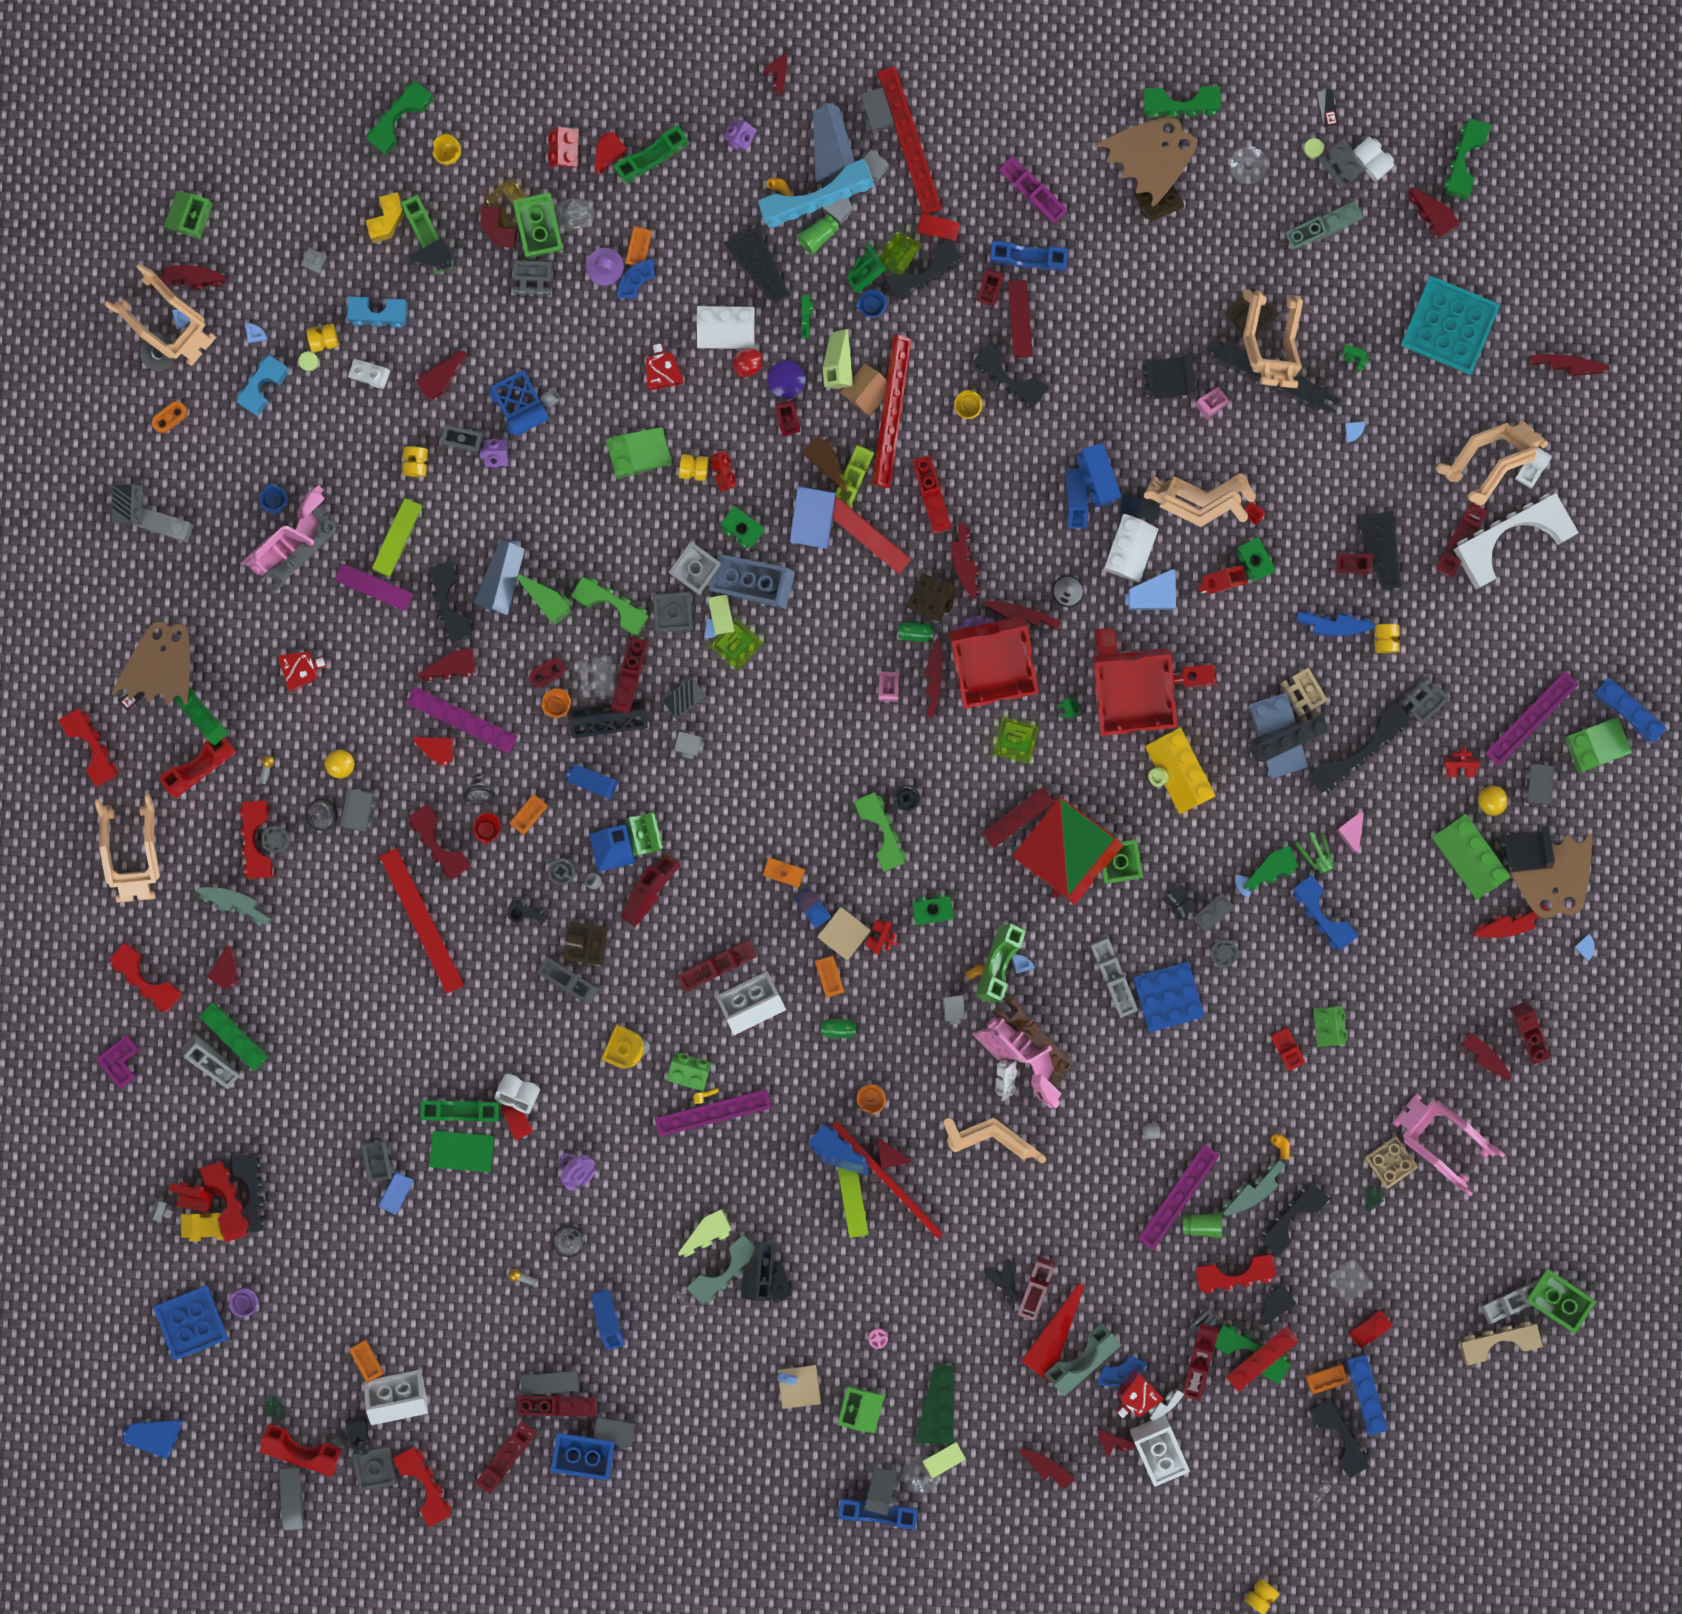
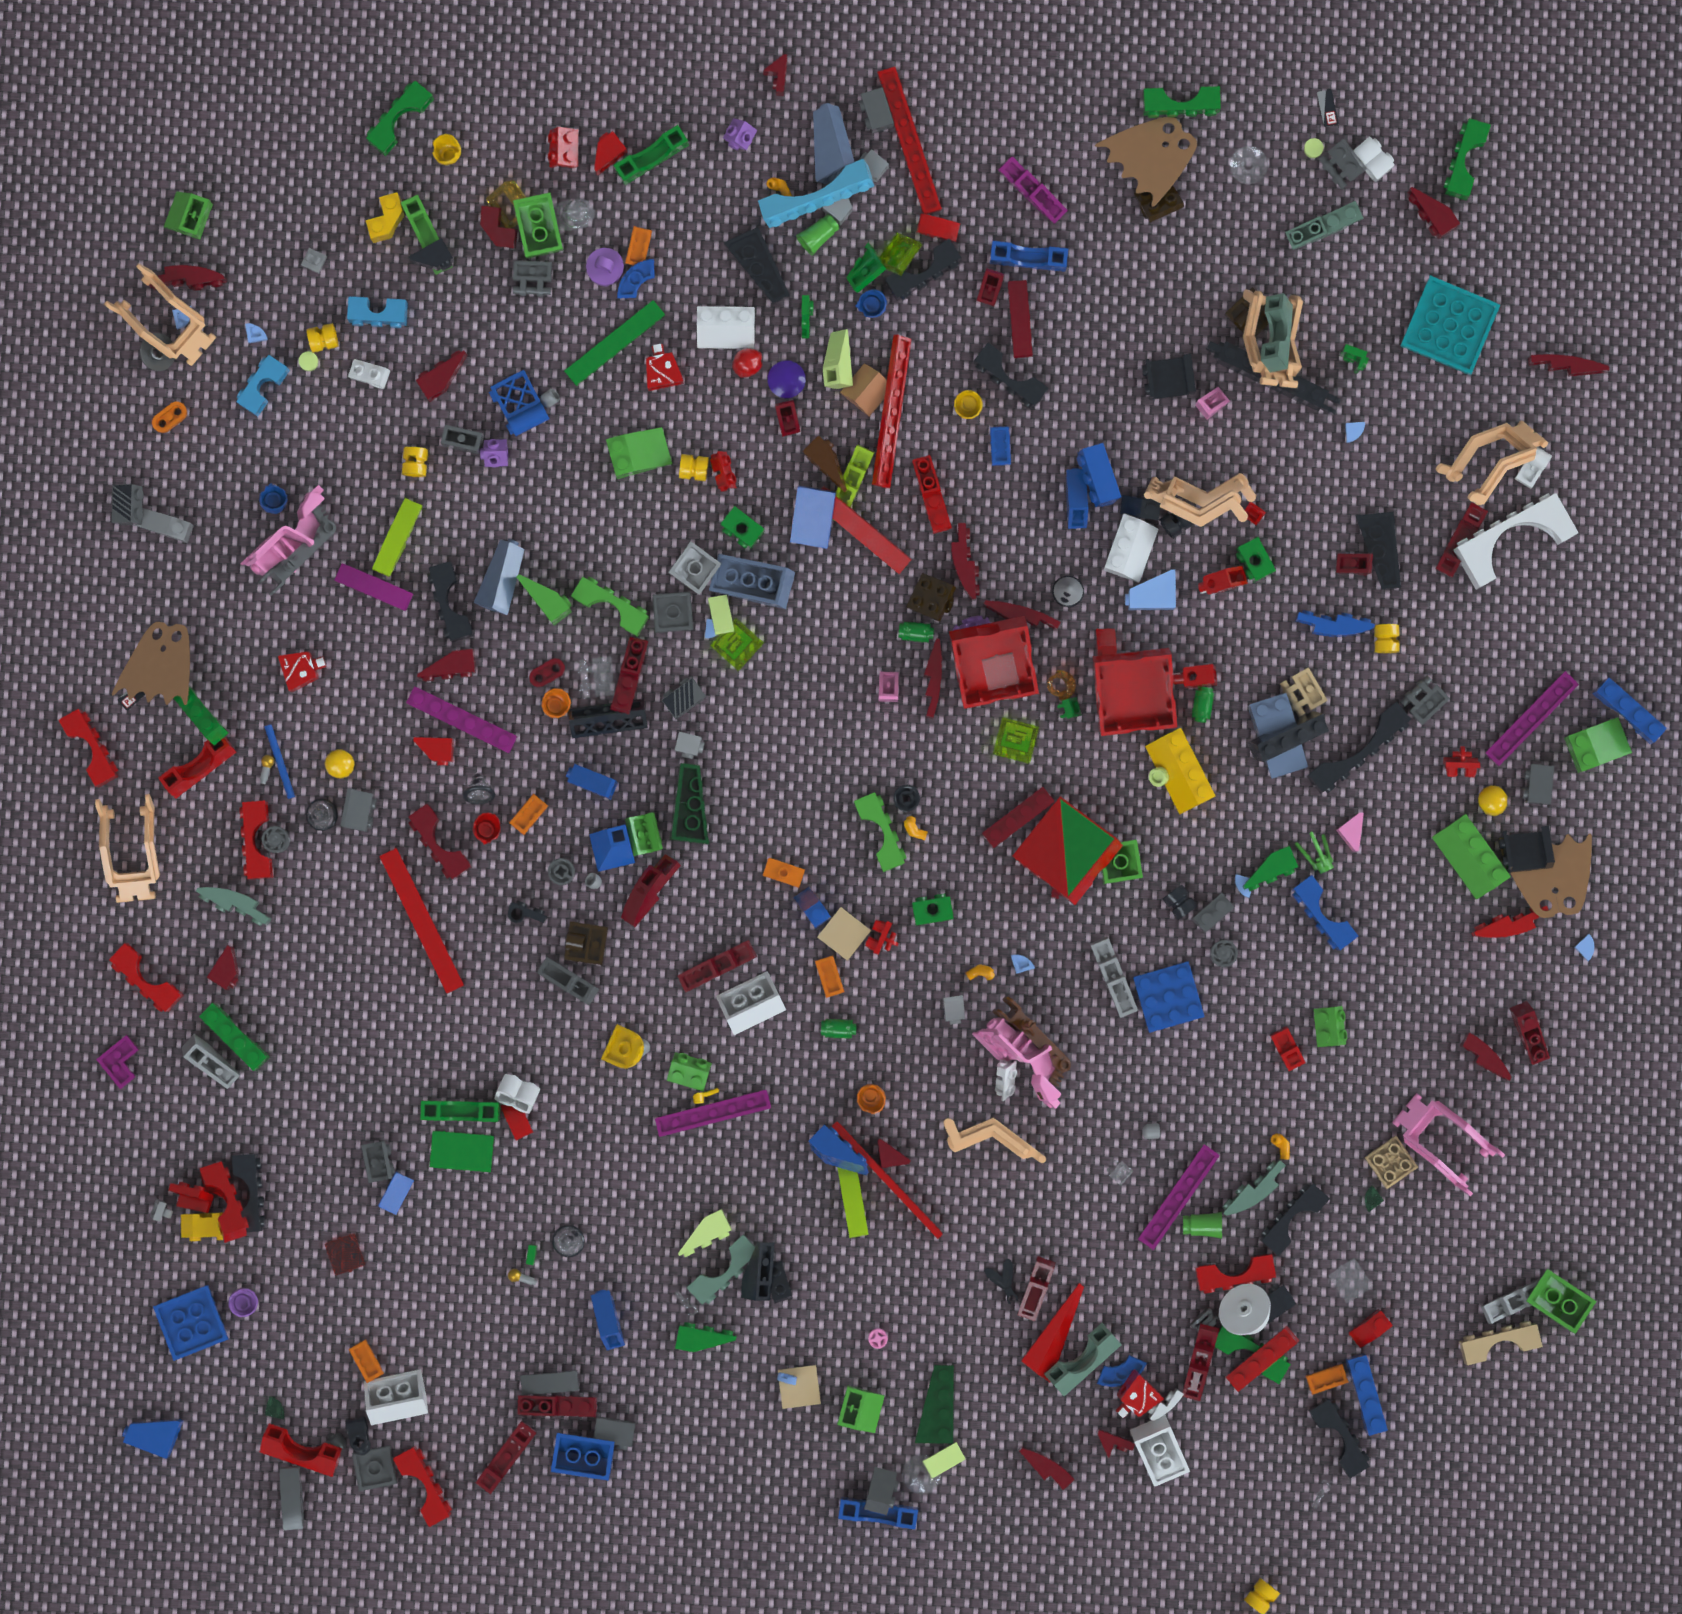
(279, 761): none -> blue bar
(345, 1254): none -> clear red piece
(531, 1255): none -> green tile
(577, 1171): medium lavender tile -> none
(614, 343): none -> green tile
(688, 814): none -> dark green wedge
(698, 1339): none -> green slope
(913, 830): none -> light orange arm
(1000, 446): none -> blue plate
(1000, 671): none -> clear piece
(1005, 945): bright green arch -> none
(1070, 683): none -> clear orange piece
(1120, 1173): none -> clear tile
(1171, 528): none -> black wheel
(1202, 704): none -> green head
(1245, 1309): none -> white piece
(1279, 315): none -> sand green arch

